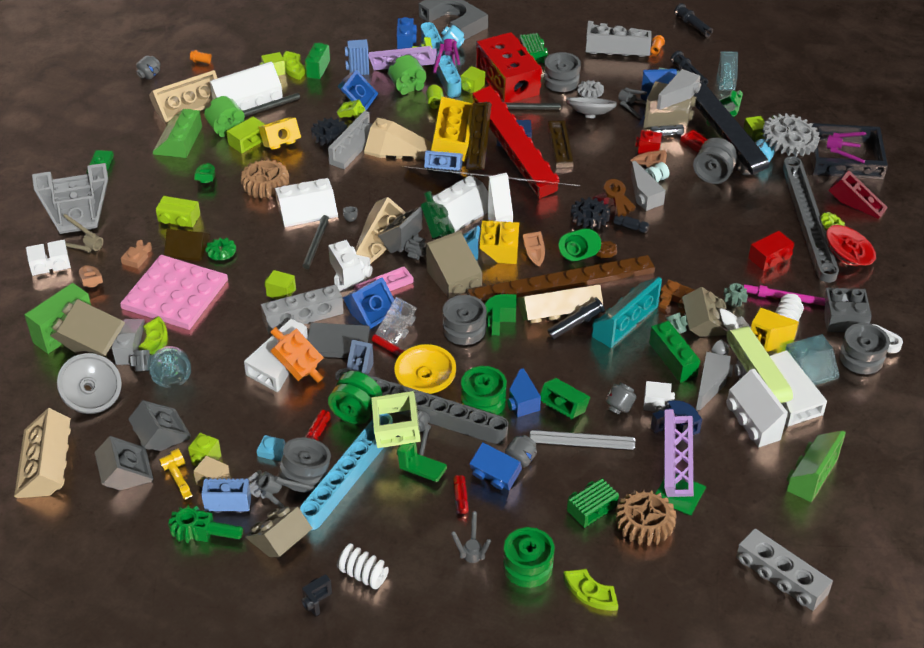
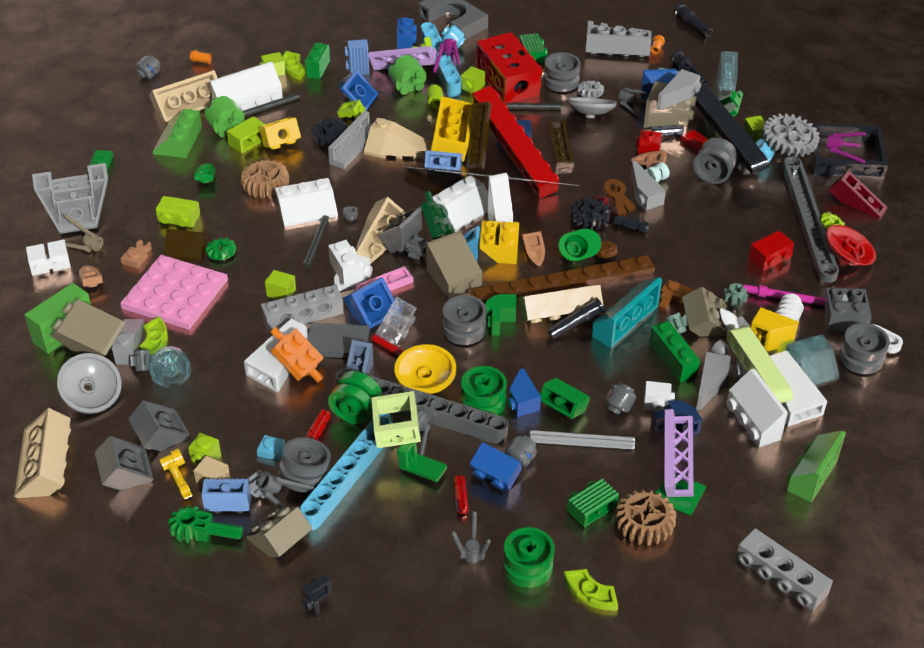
(362, 568): white piece -> none

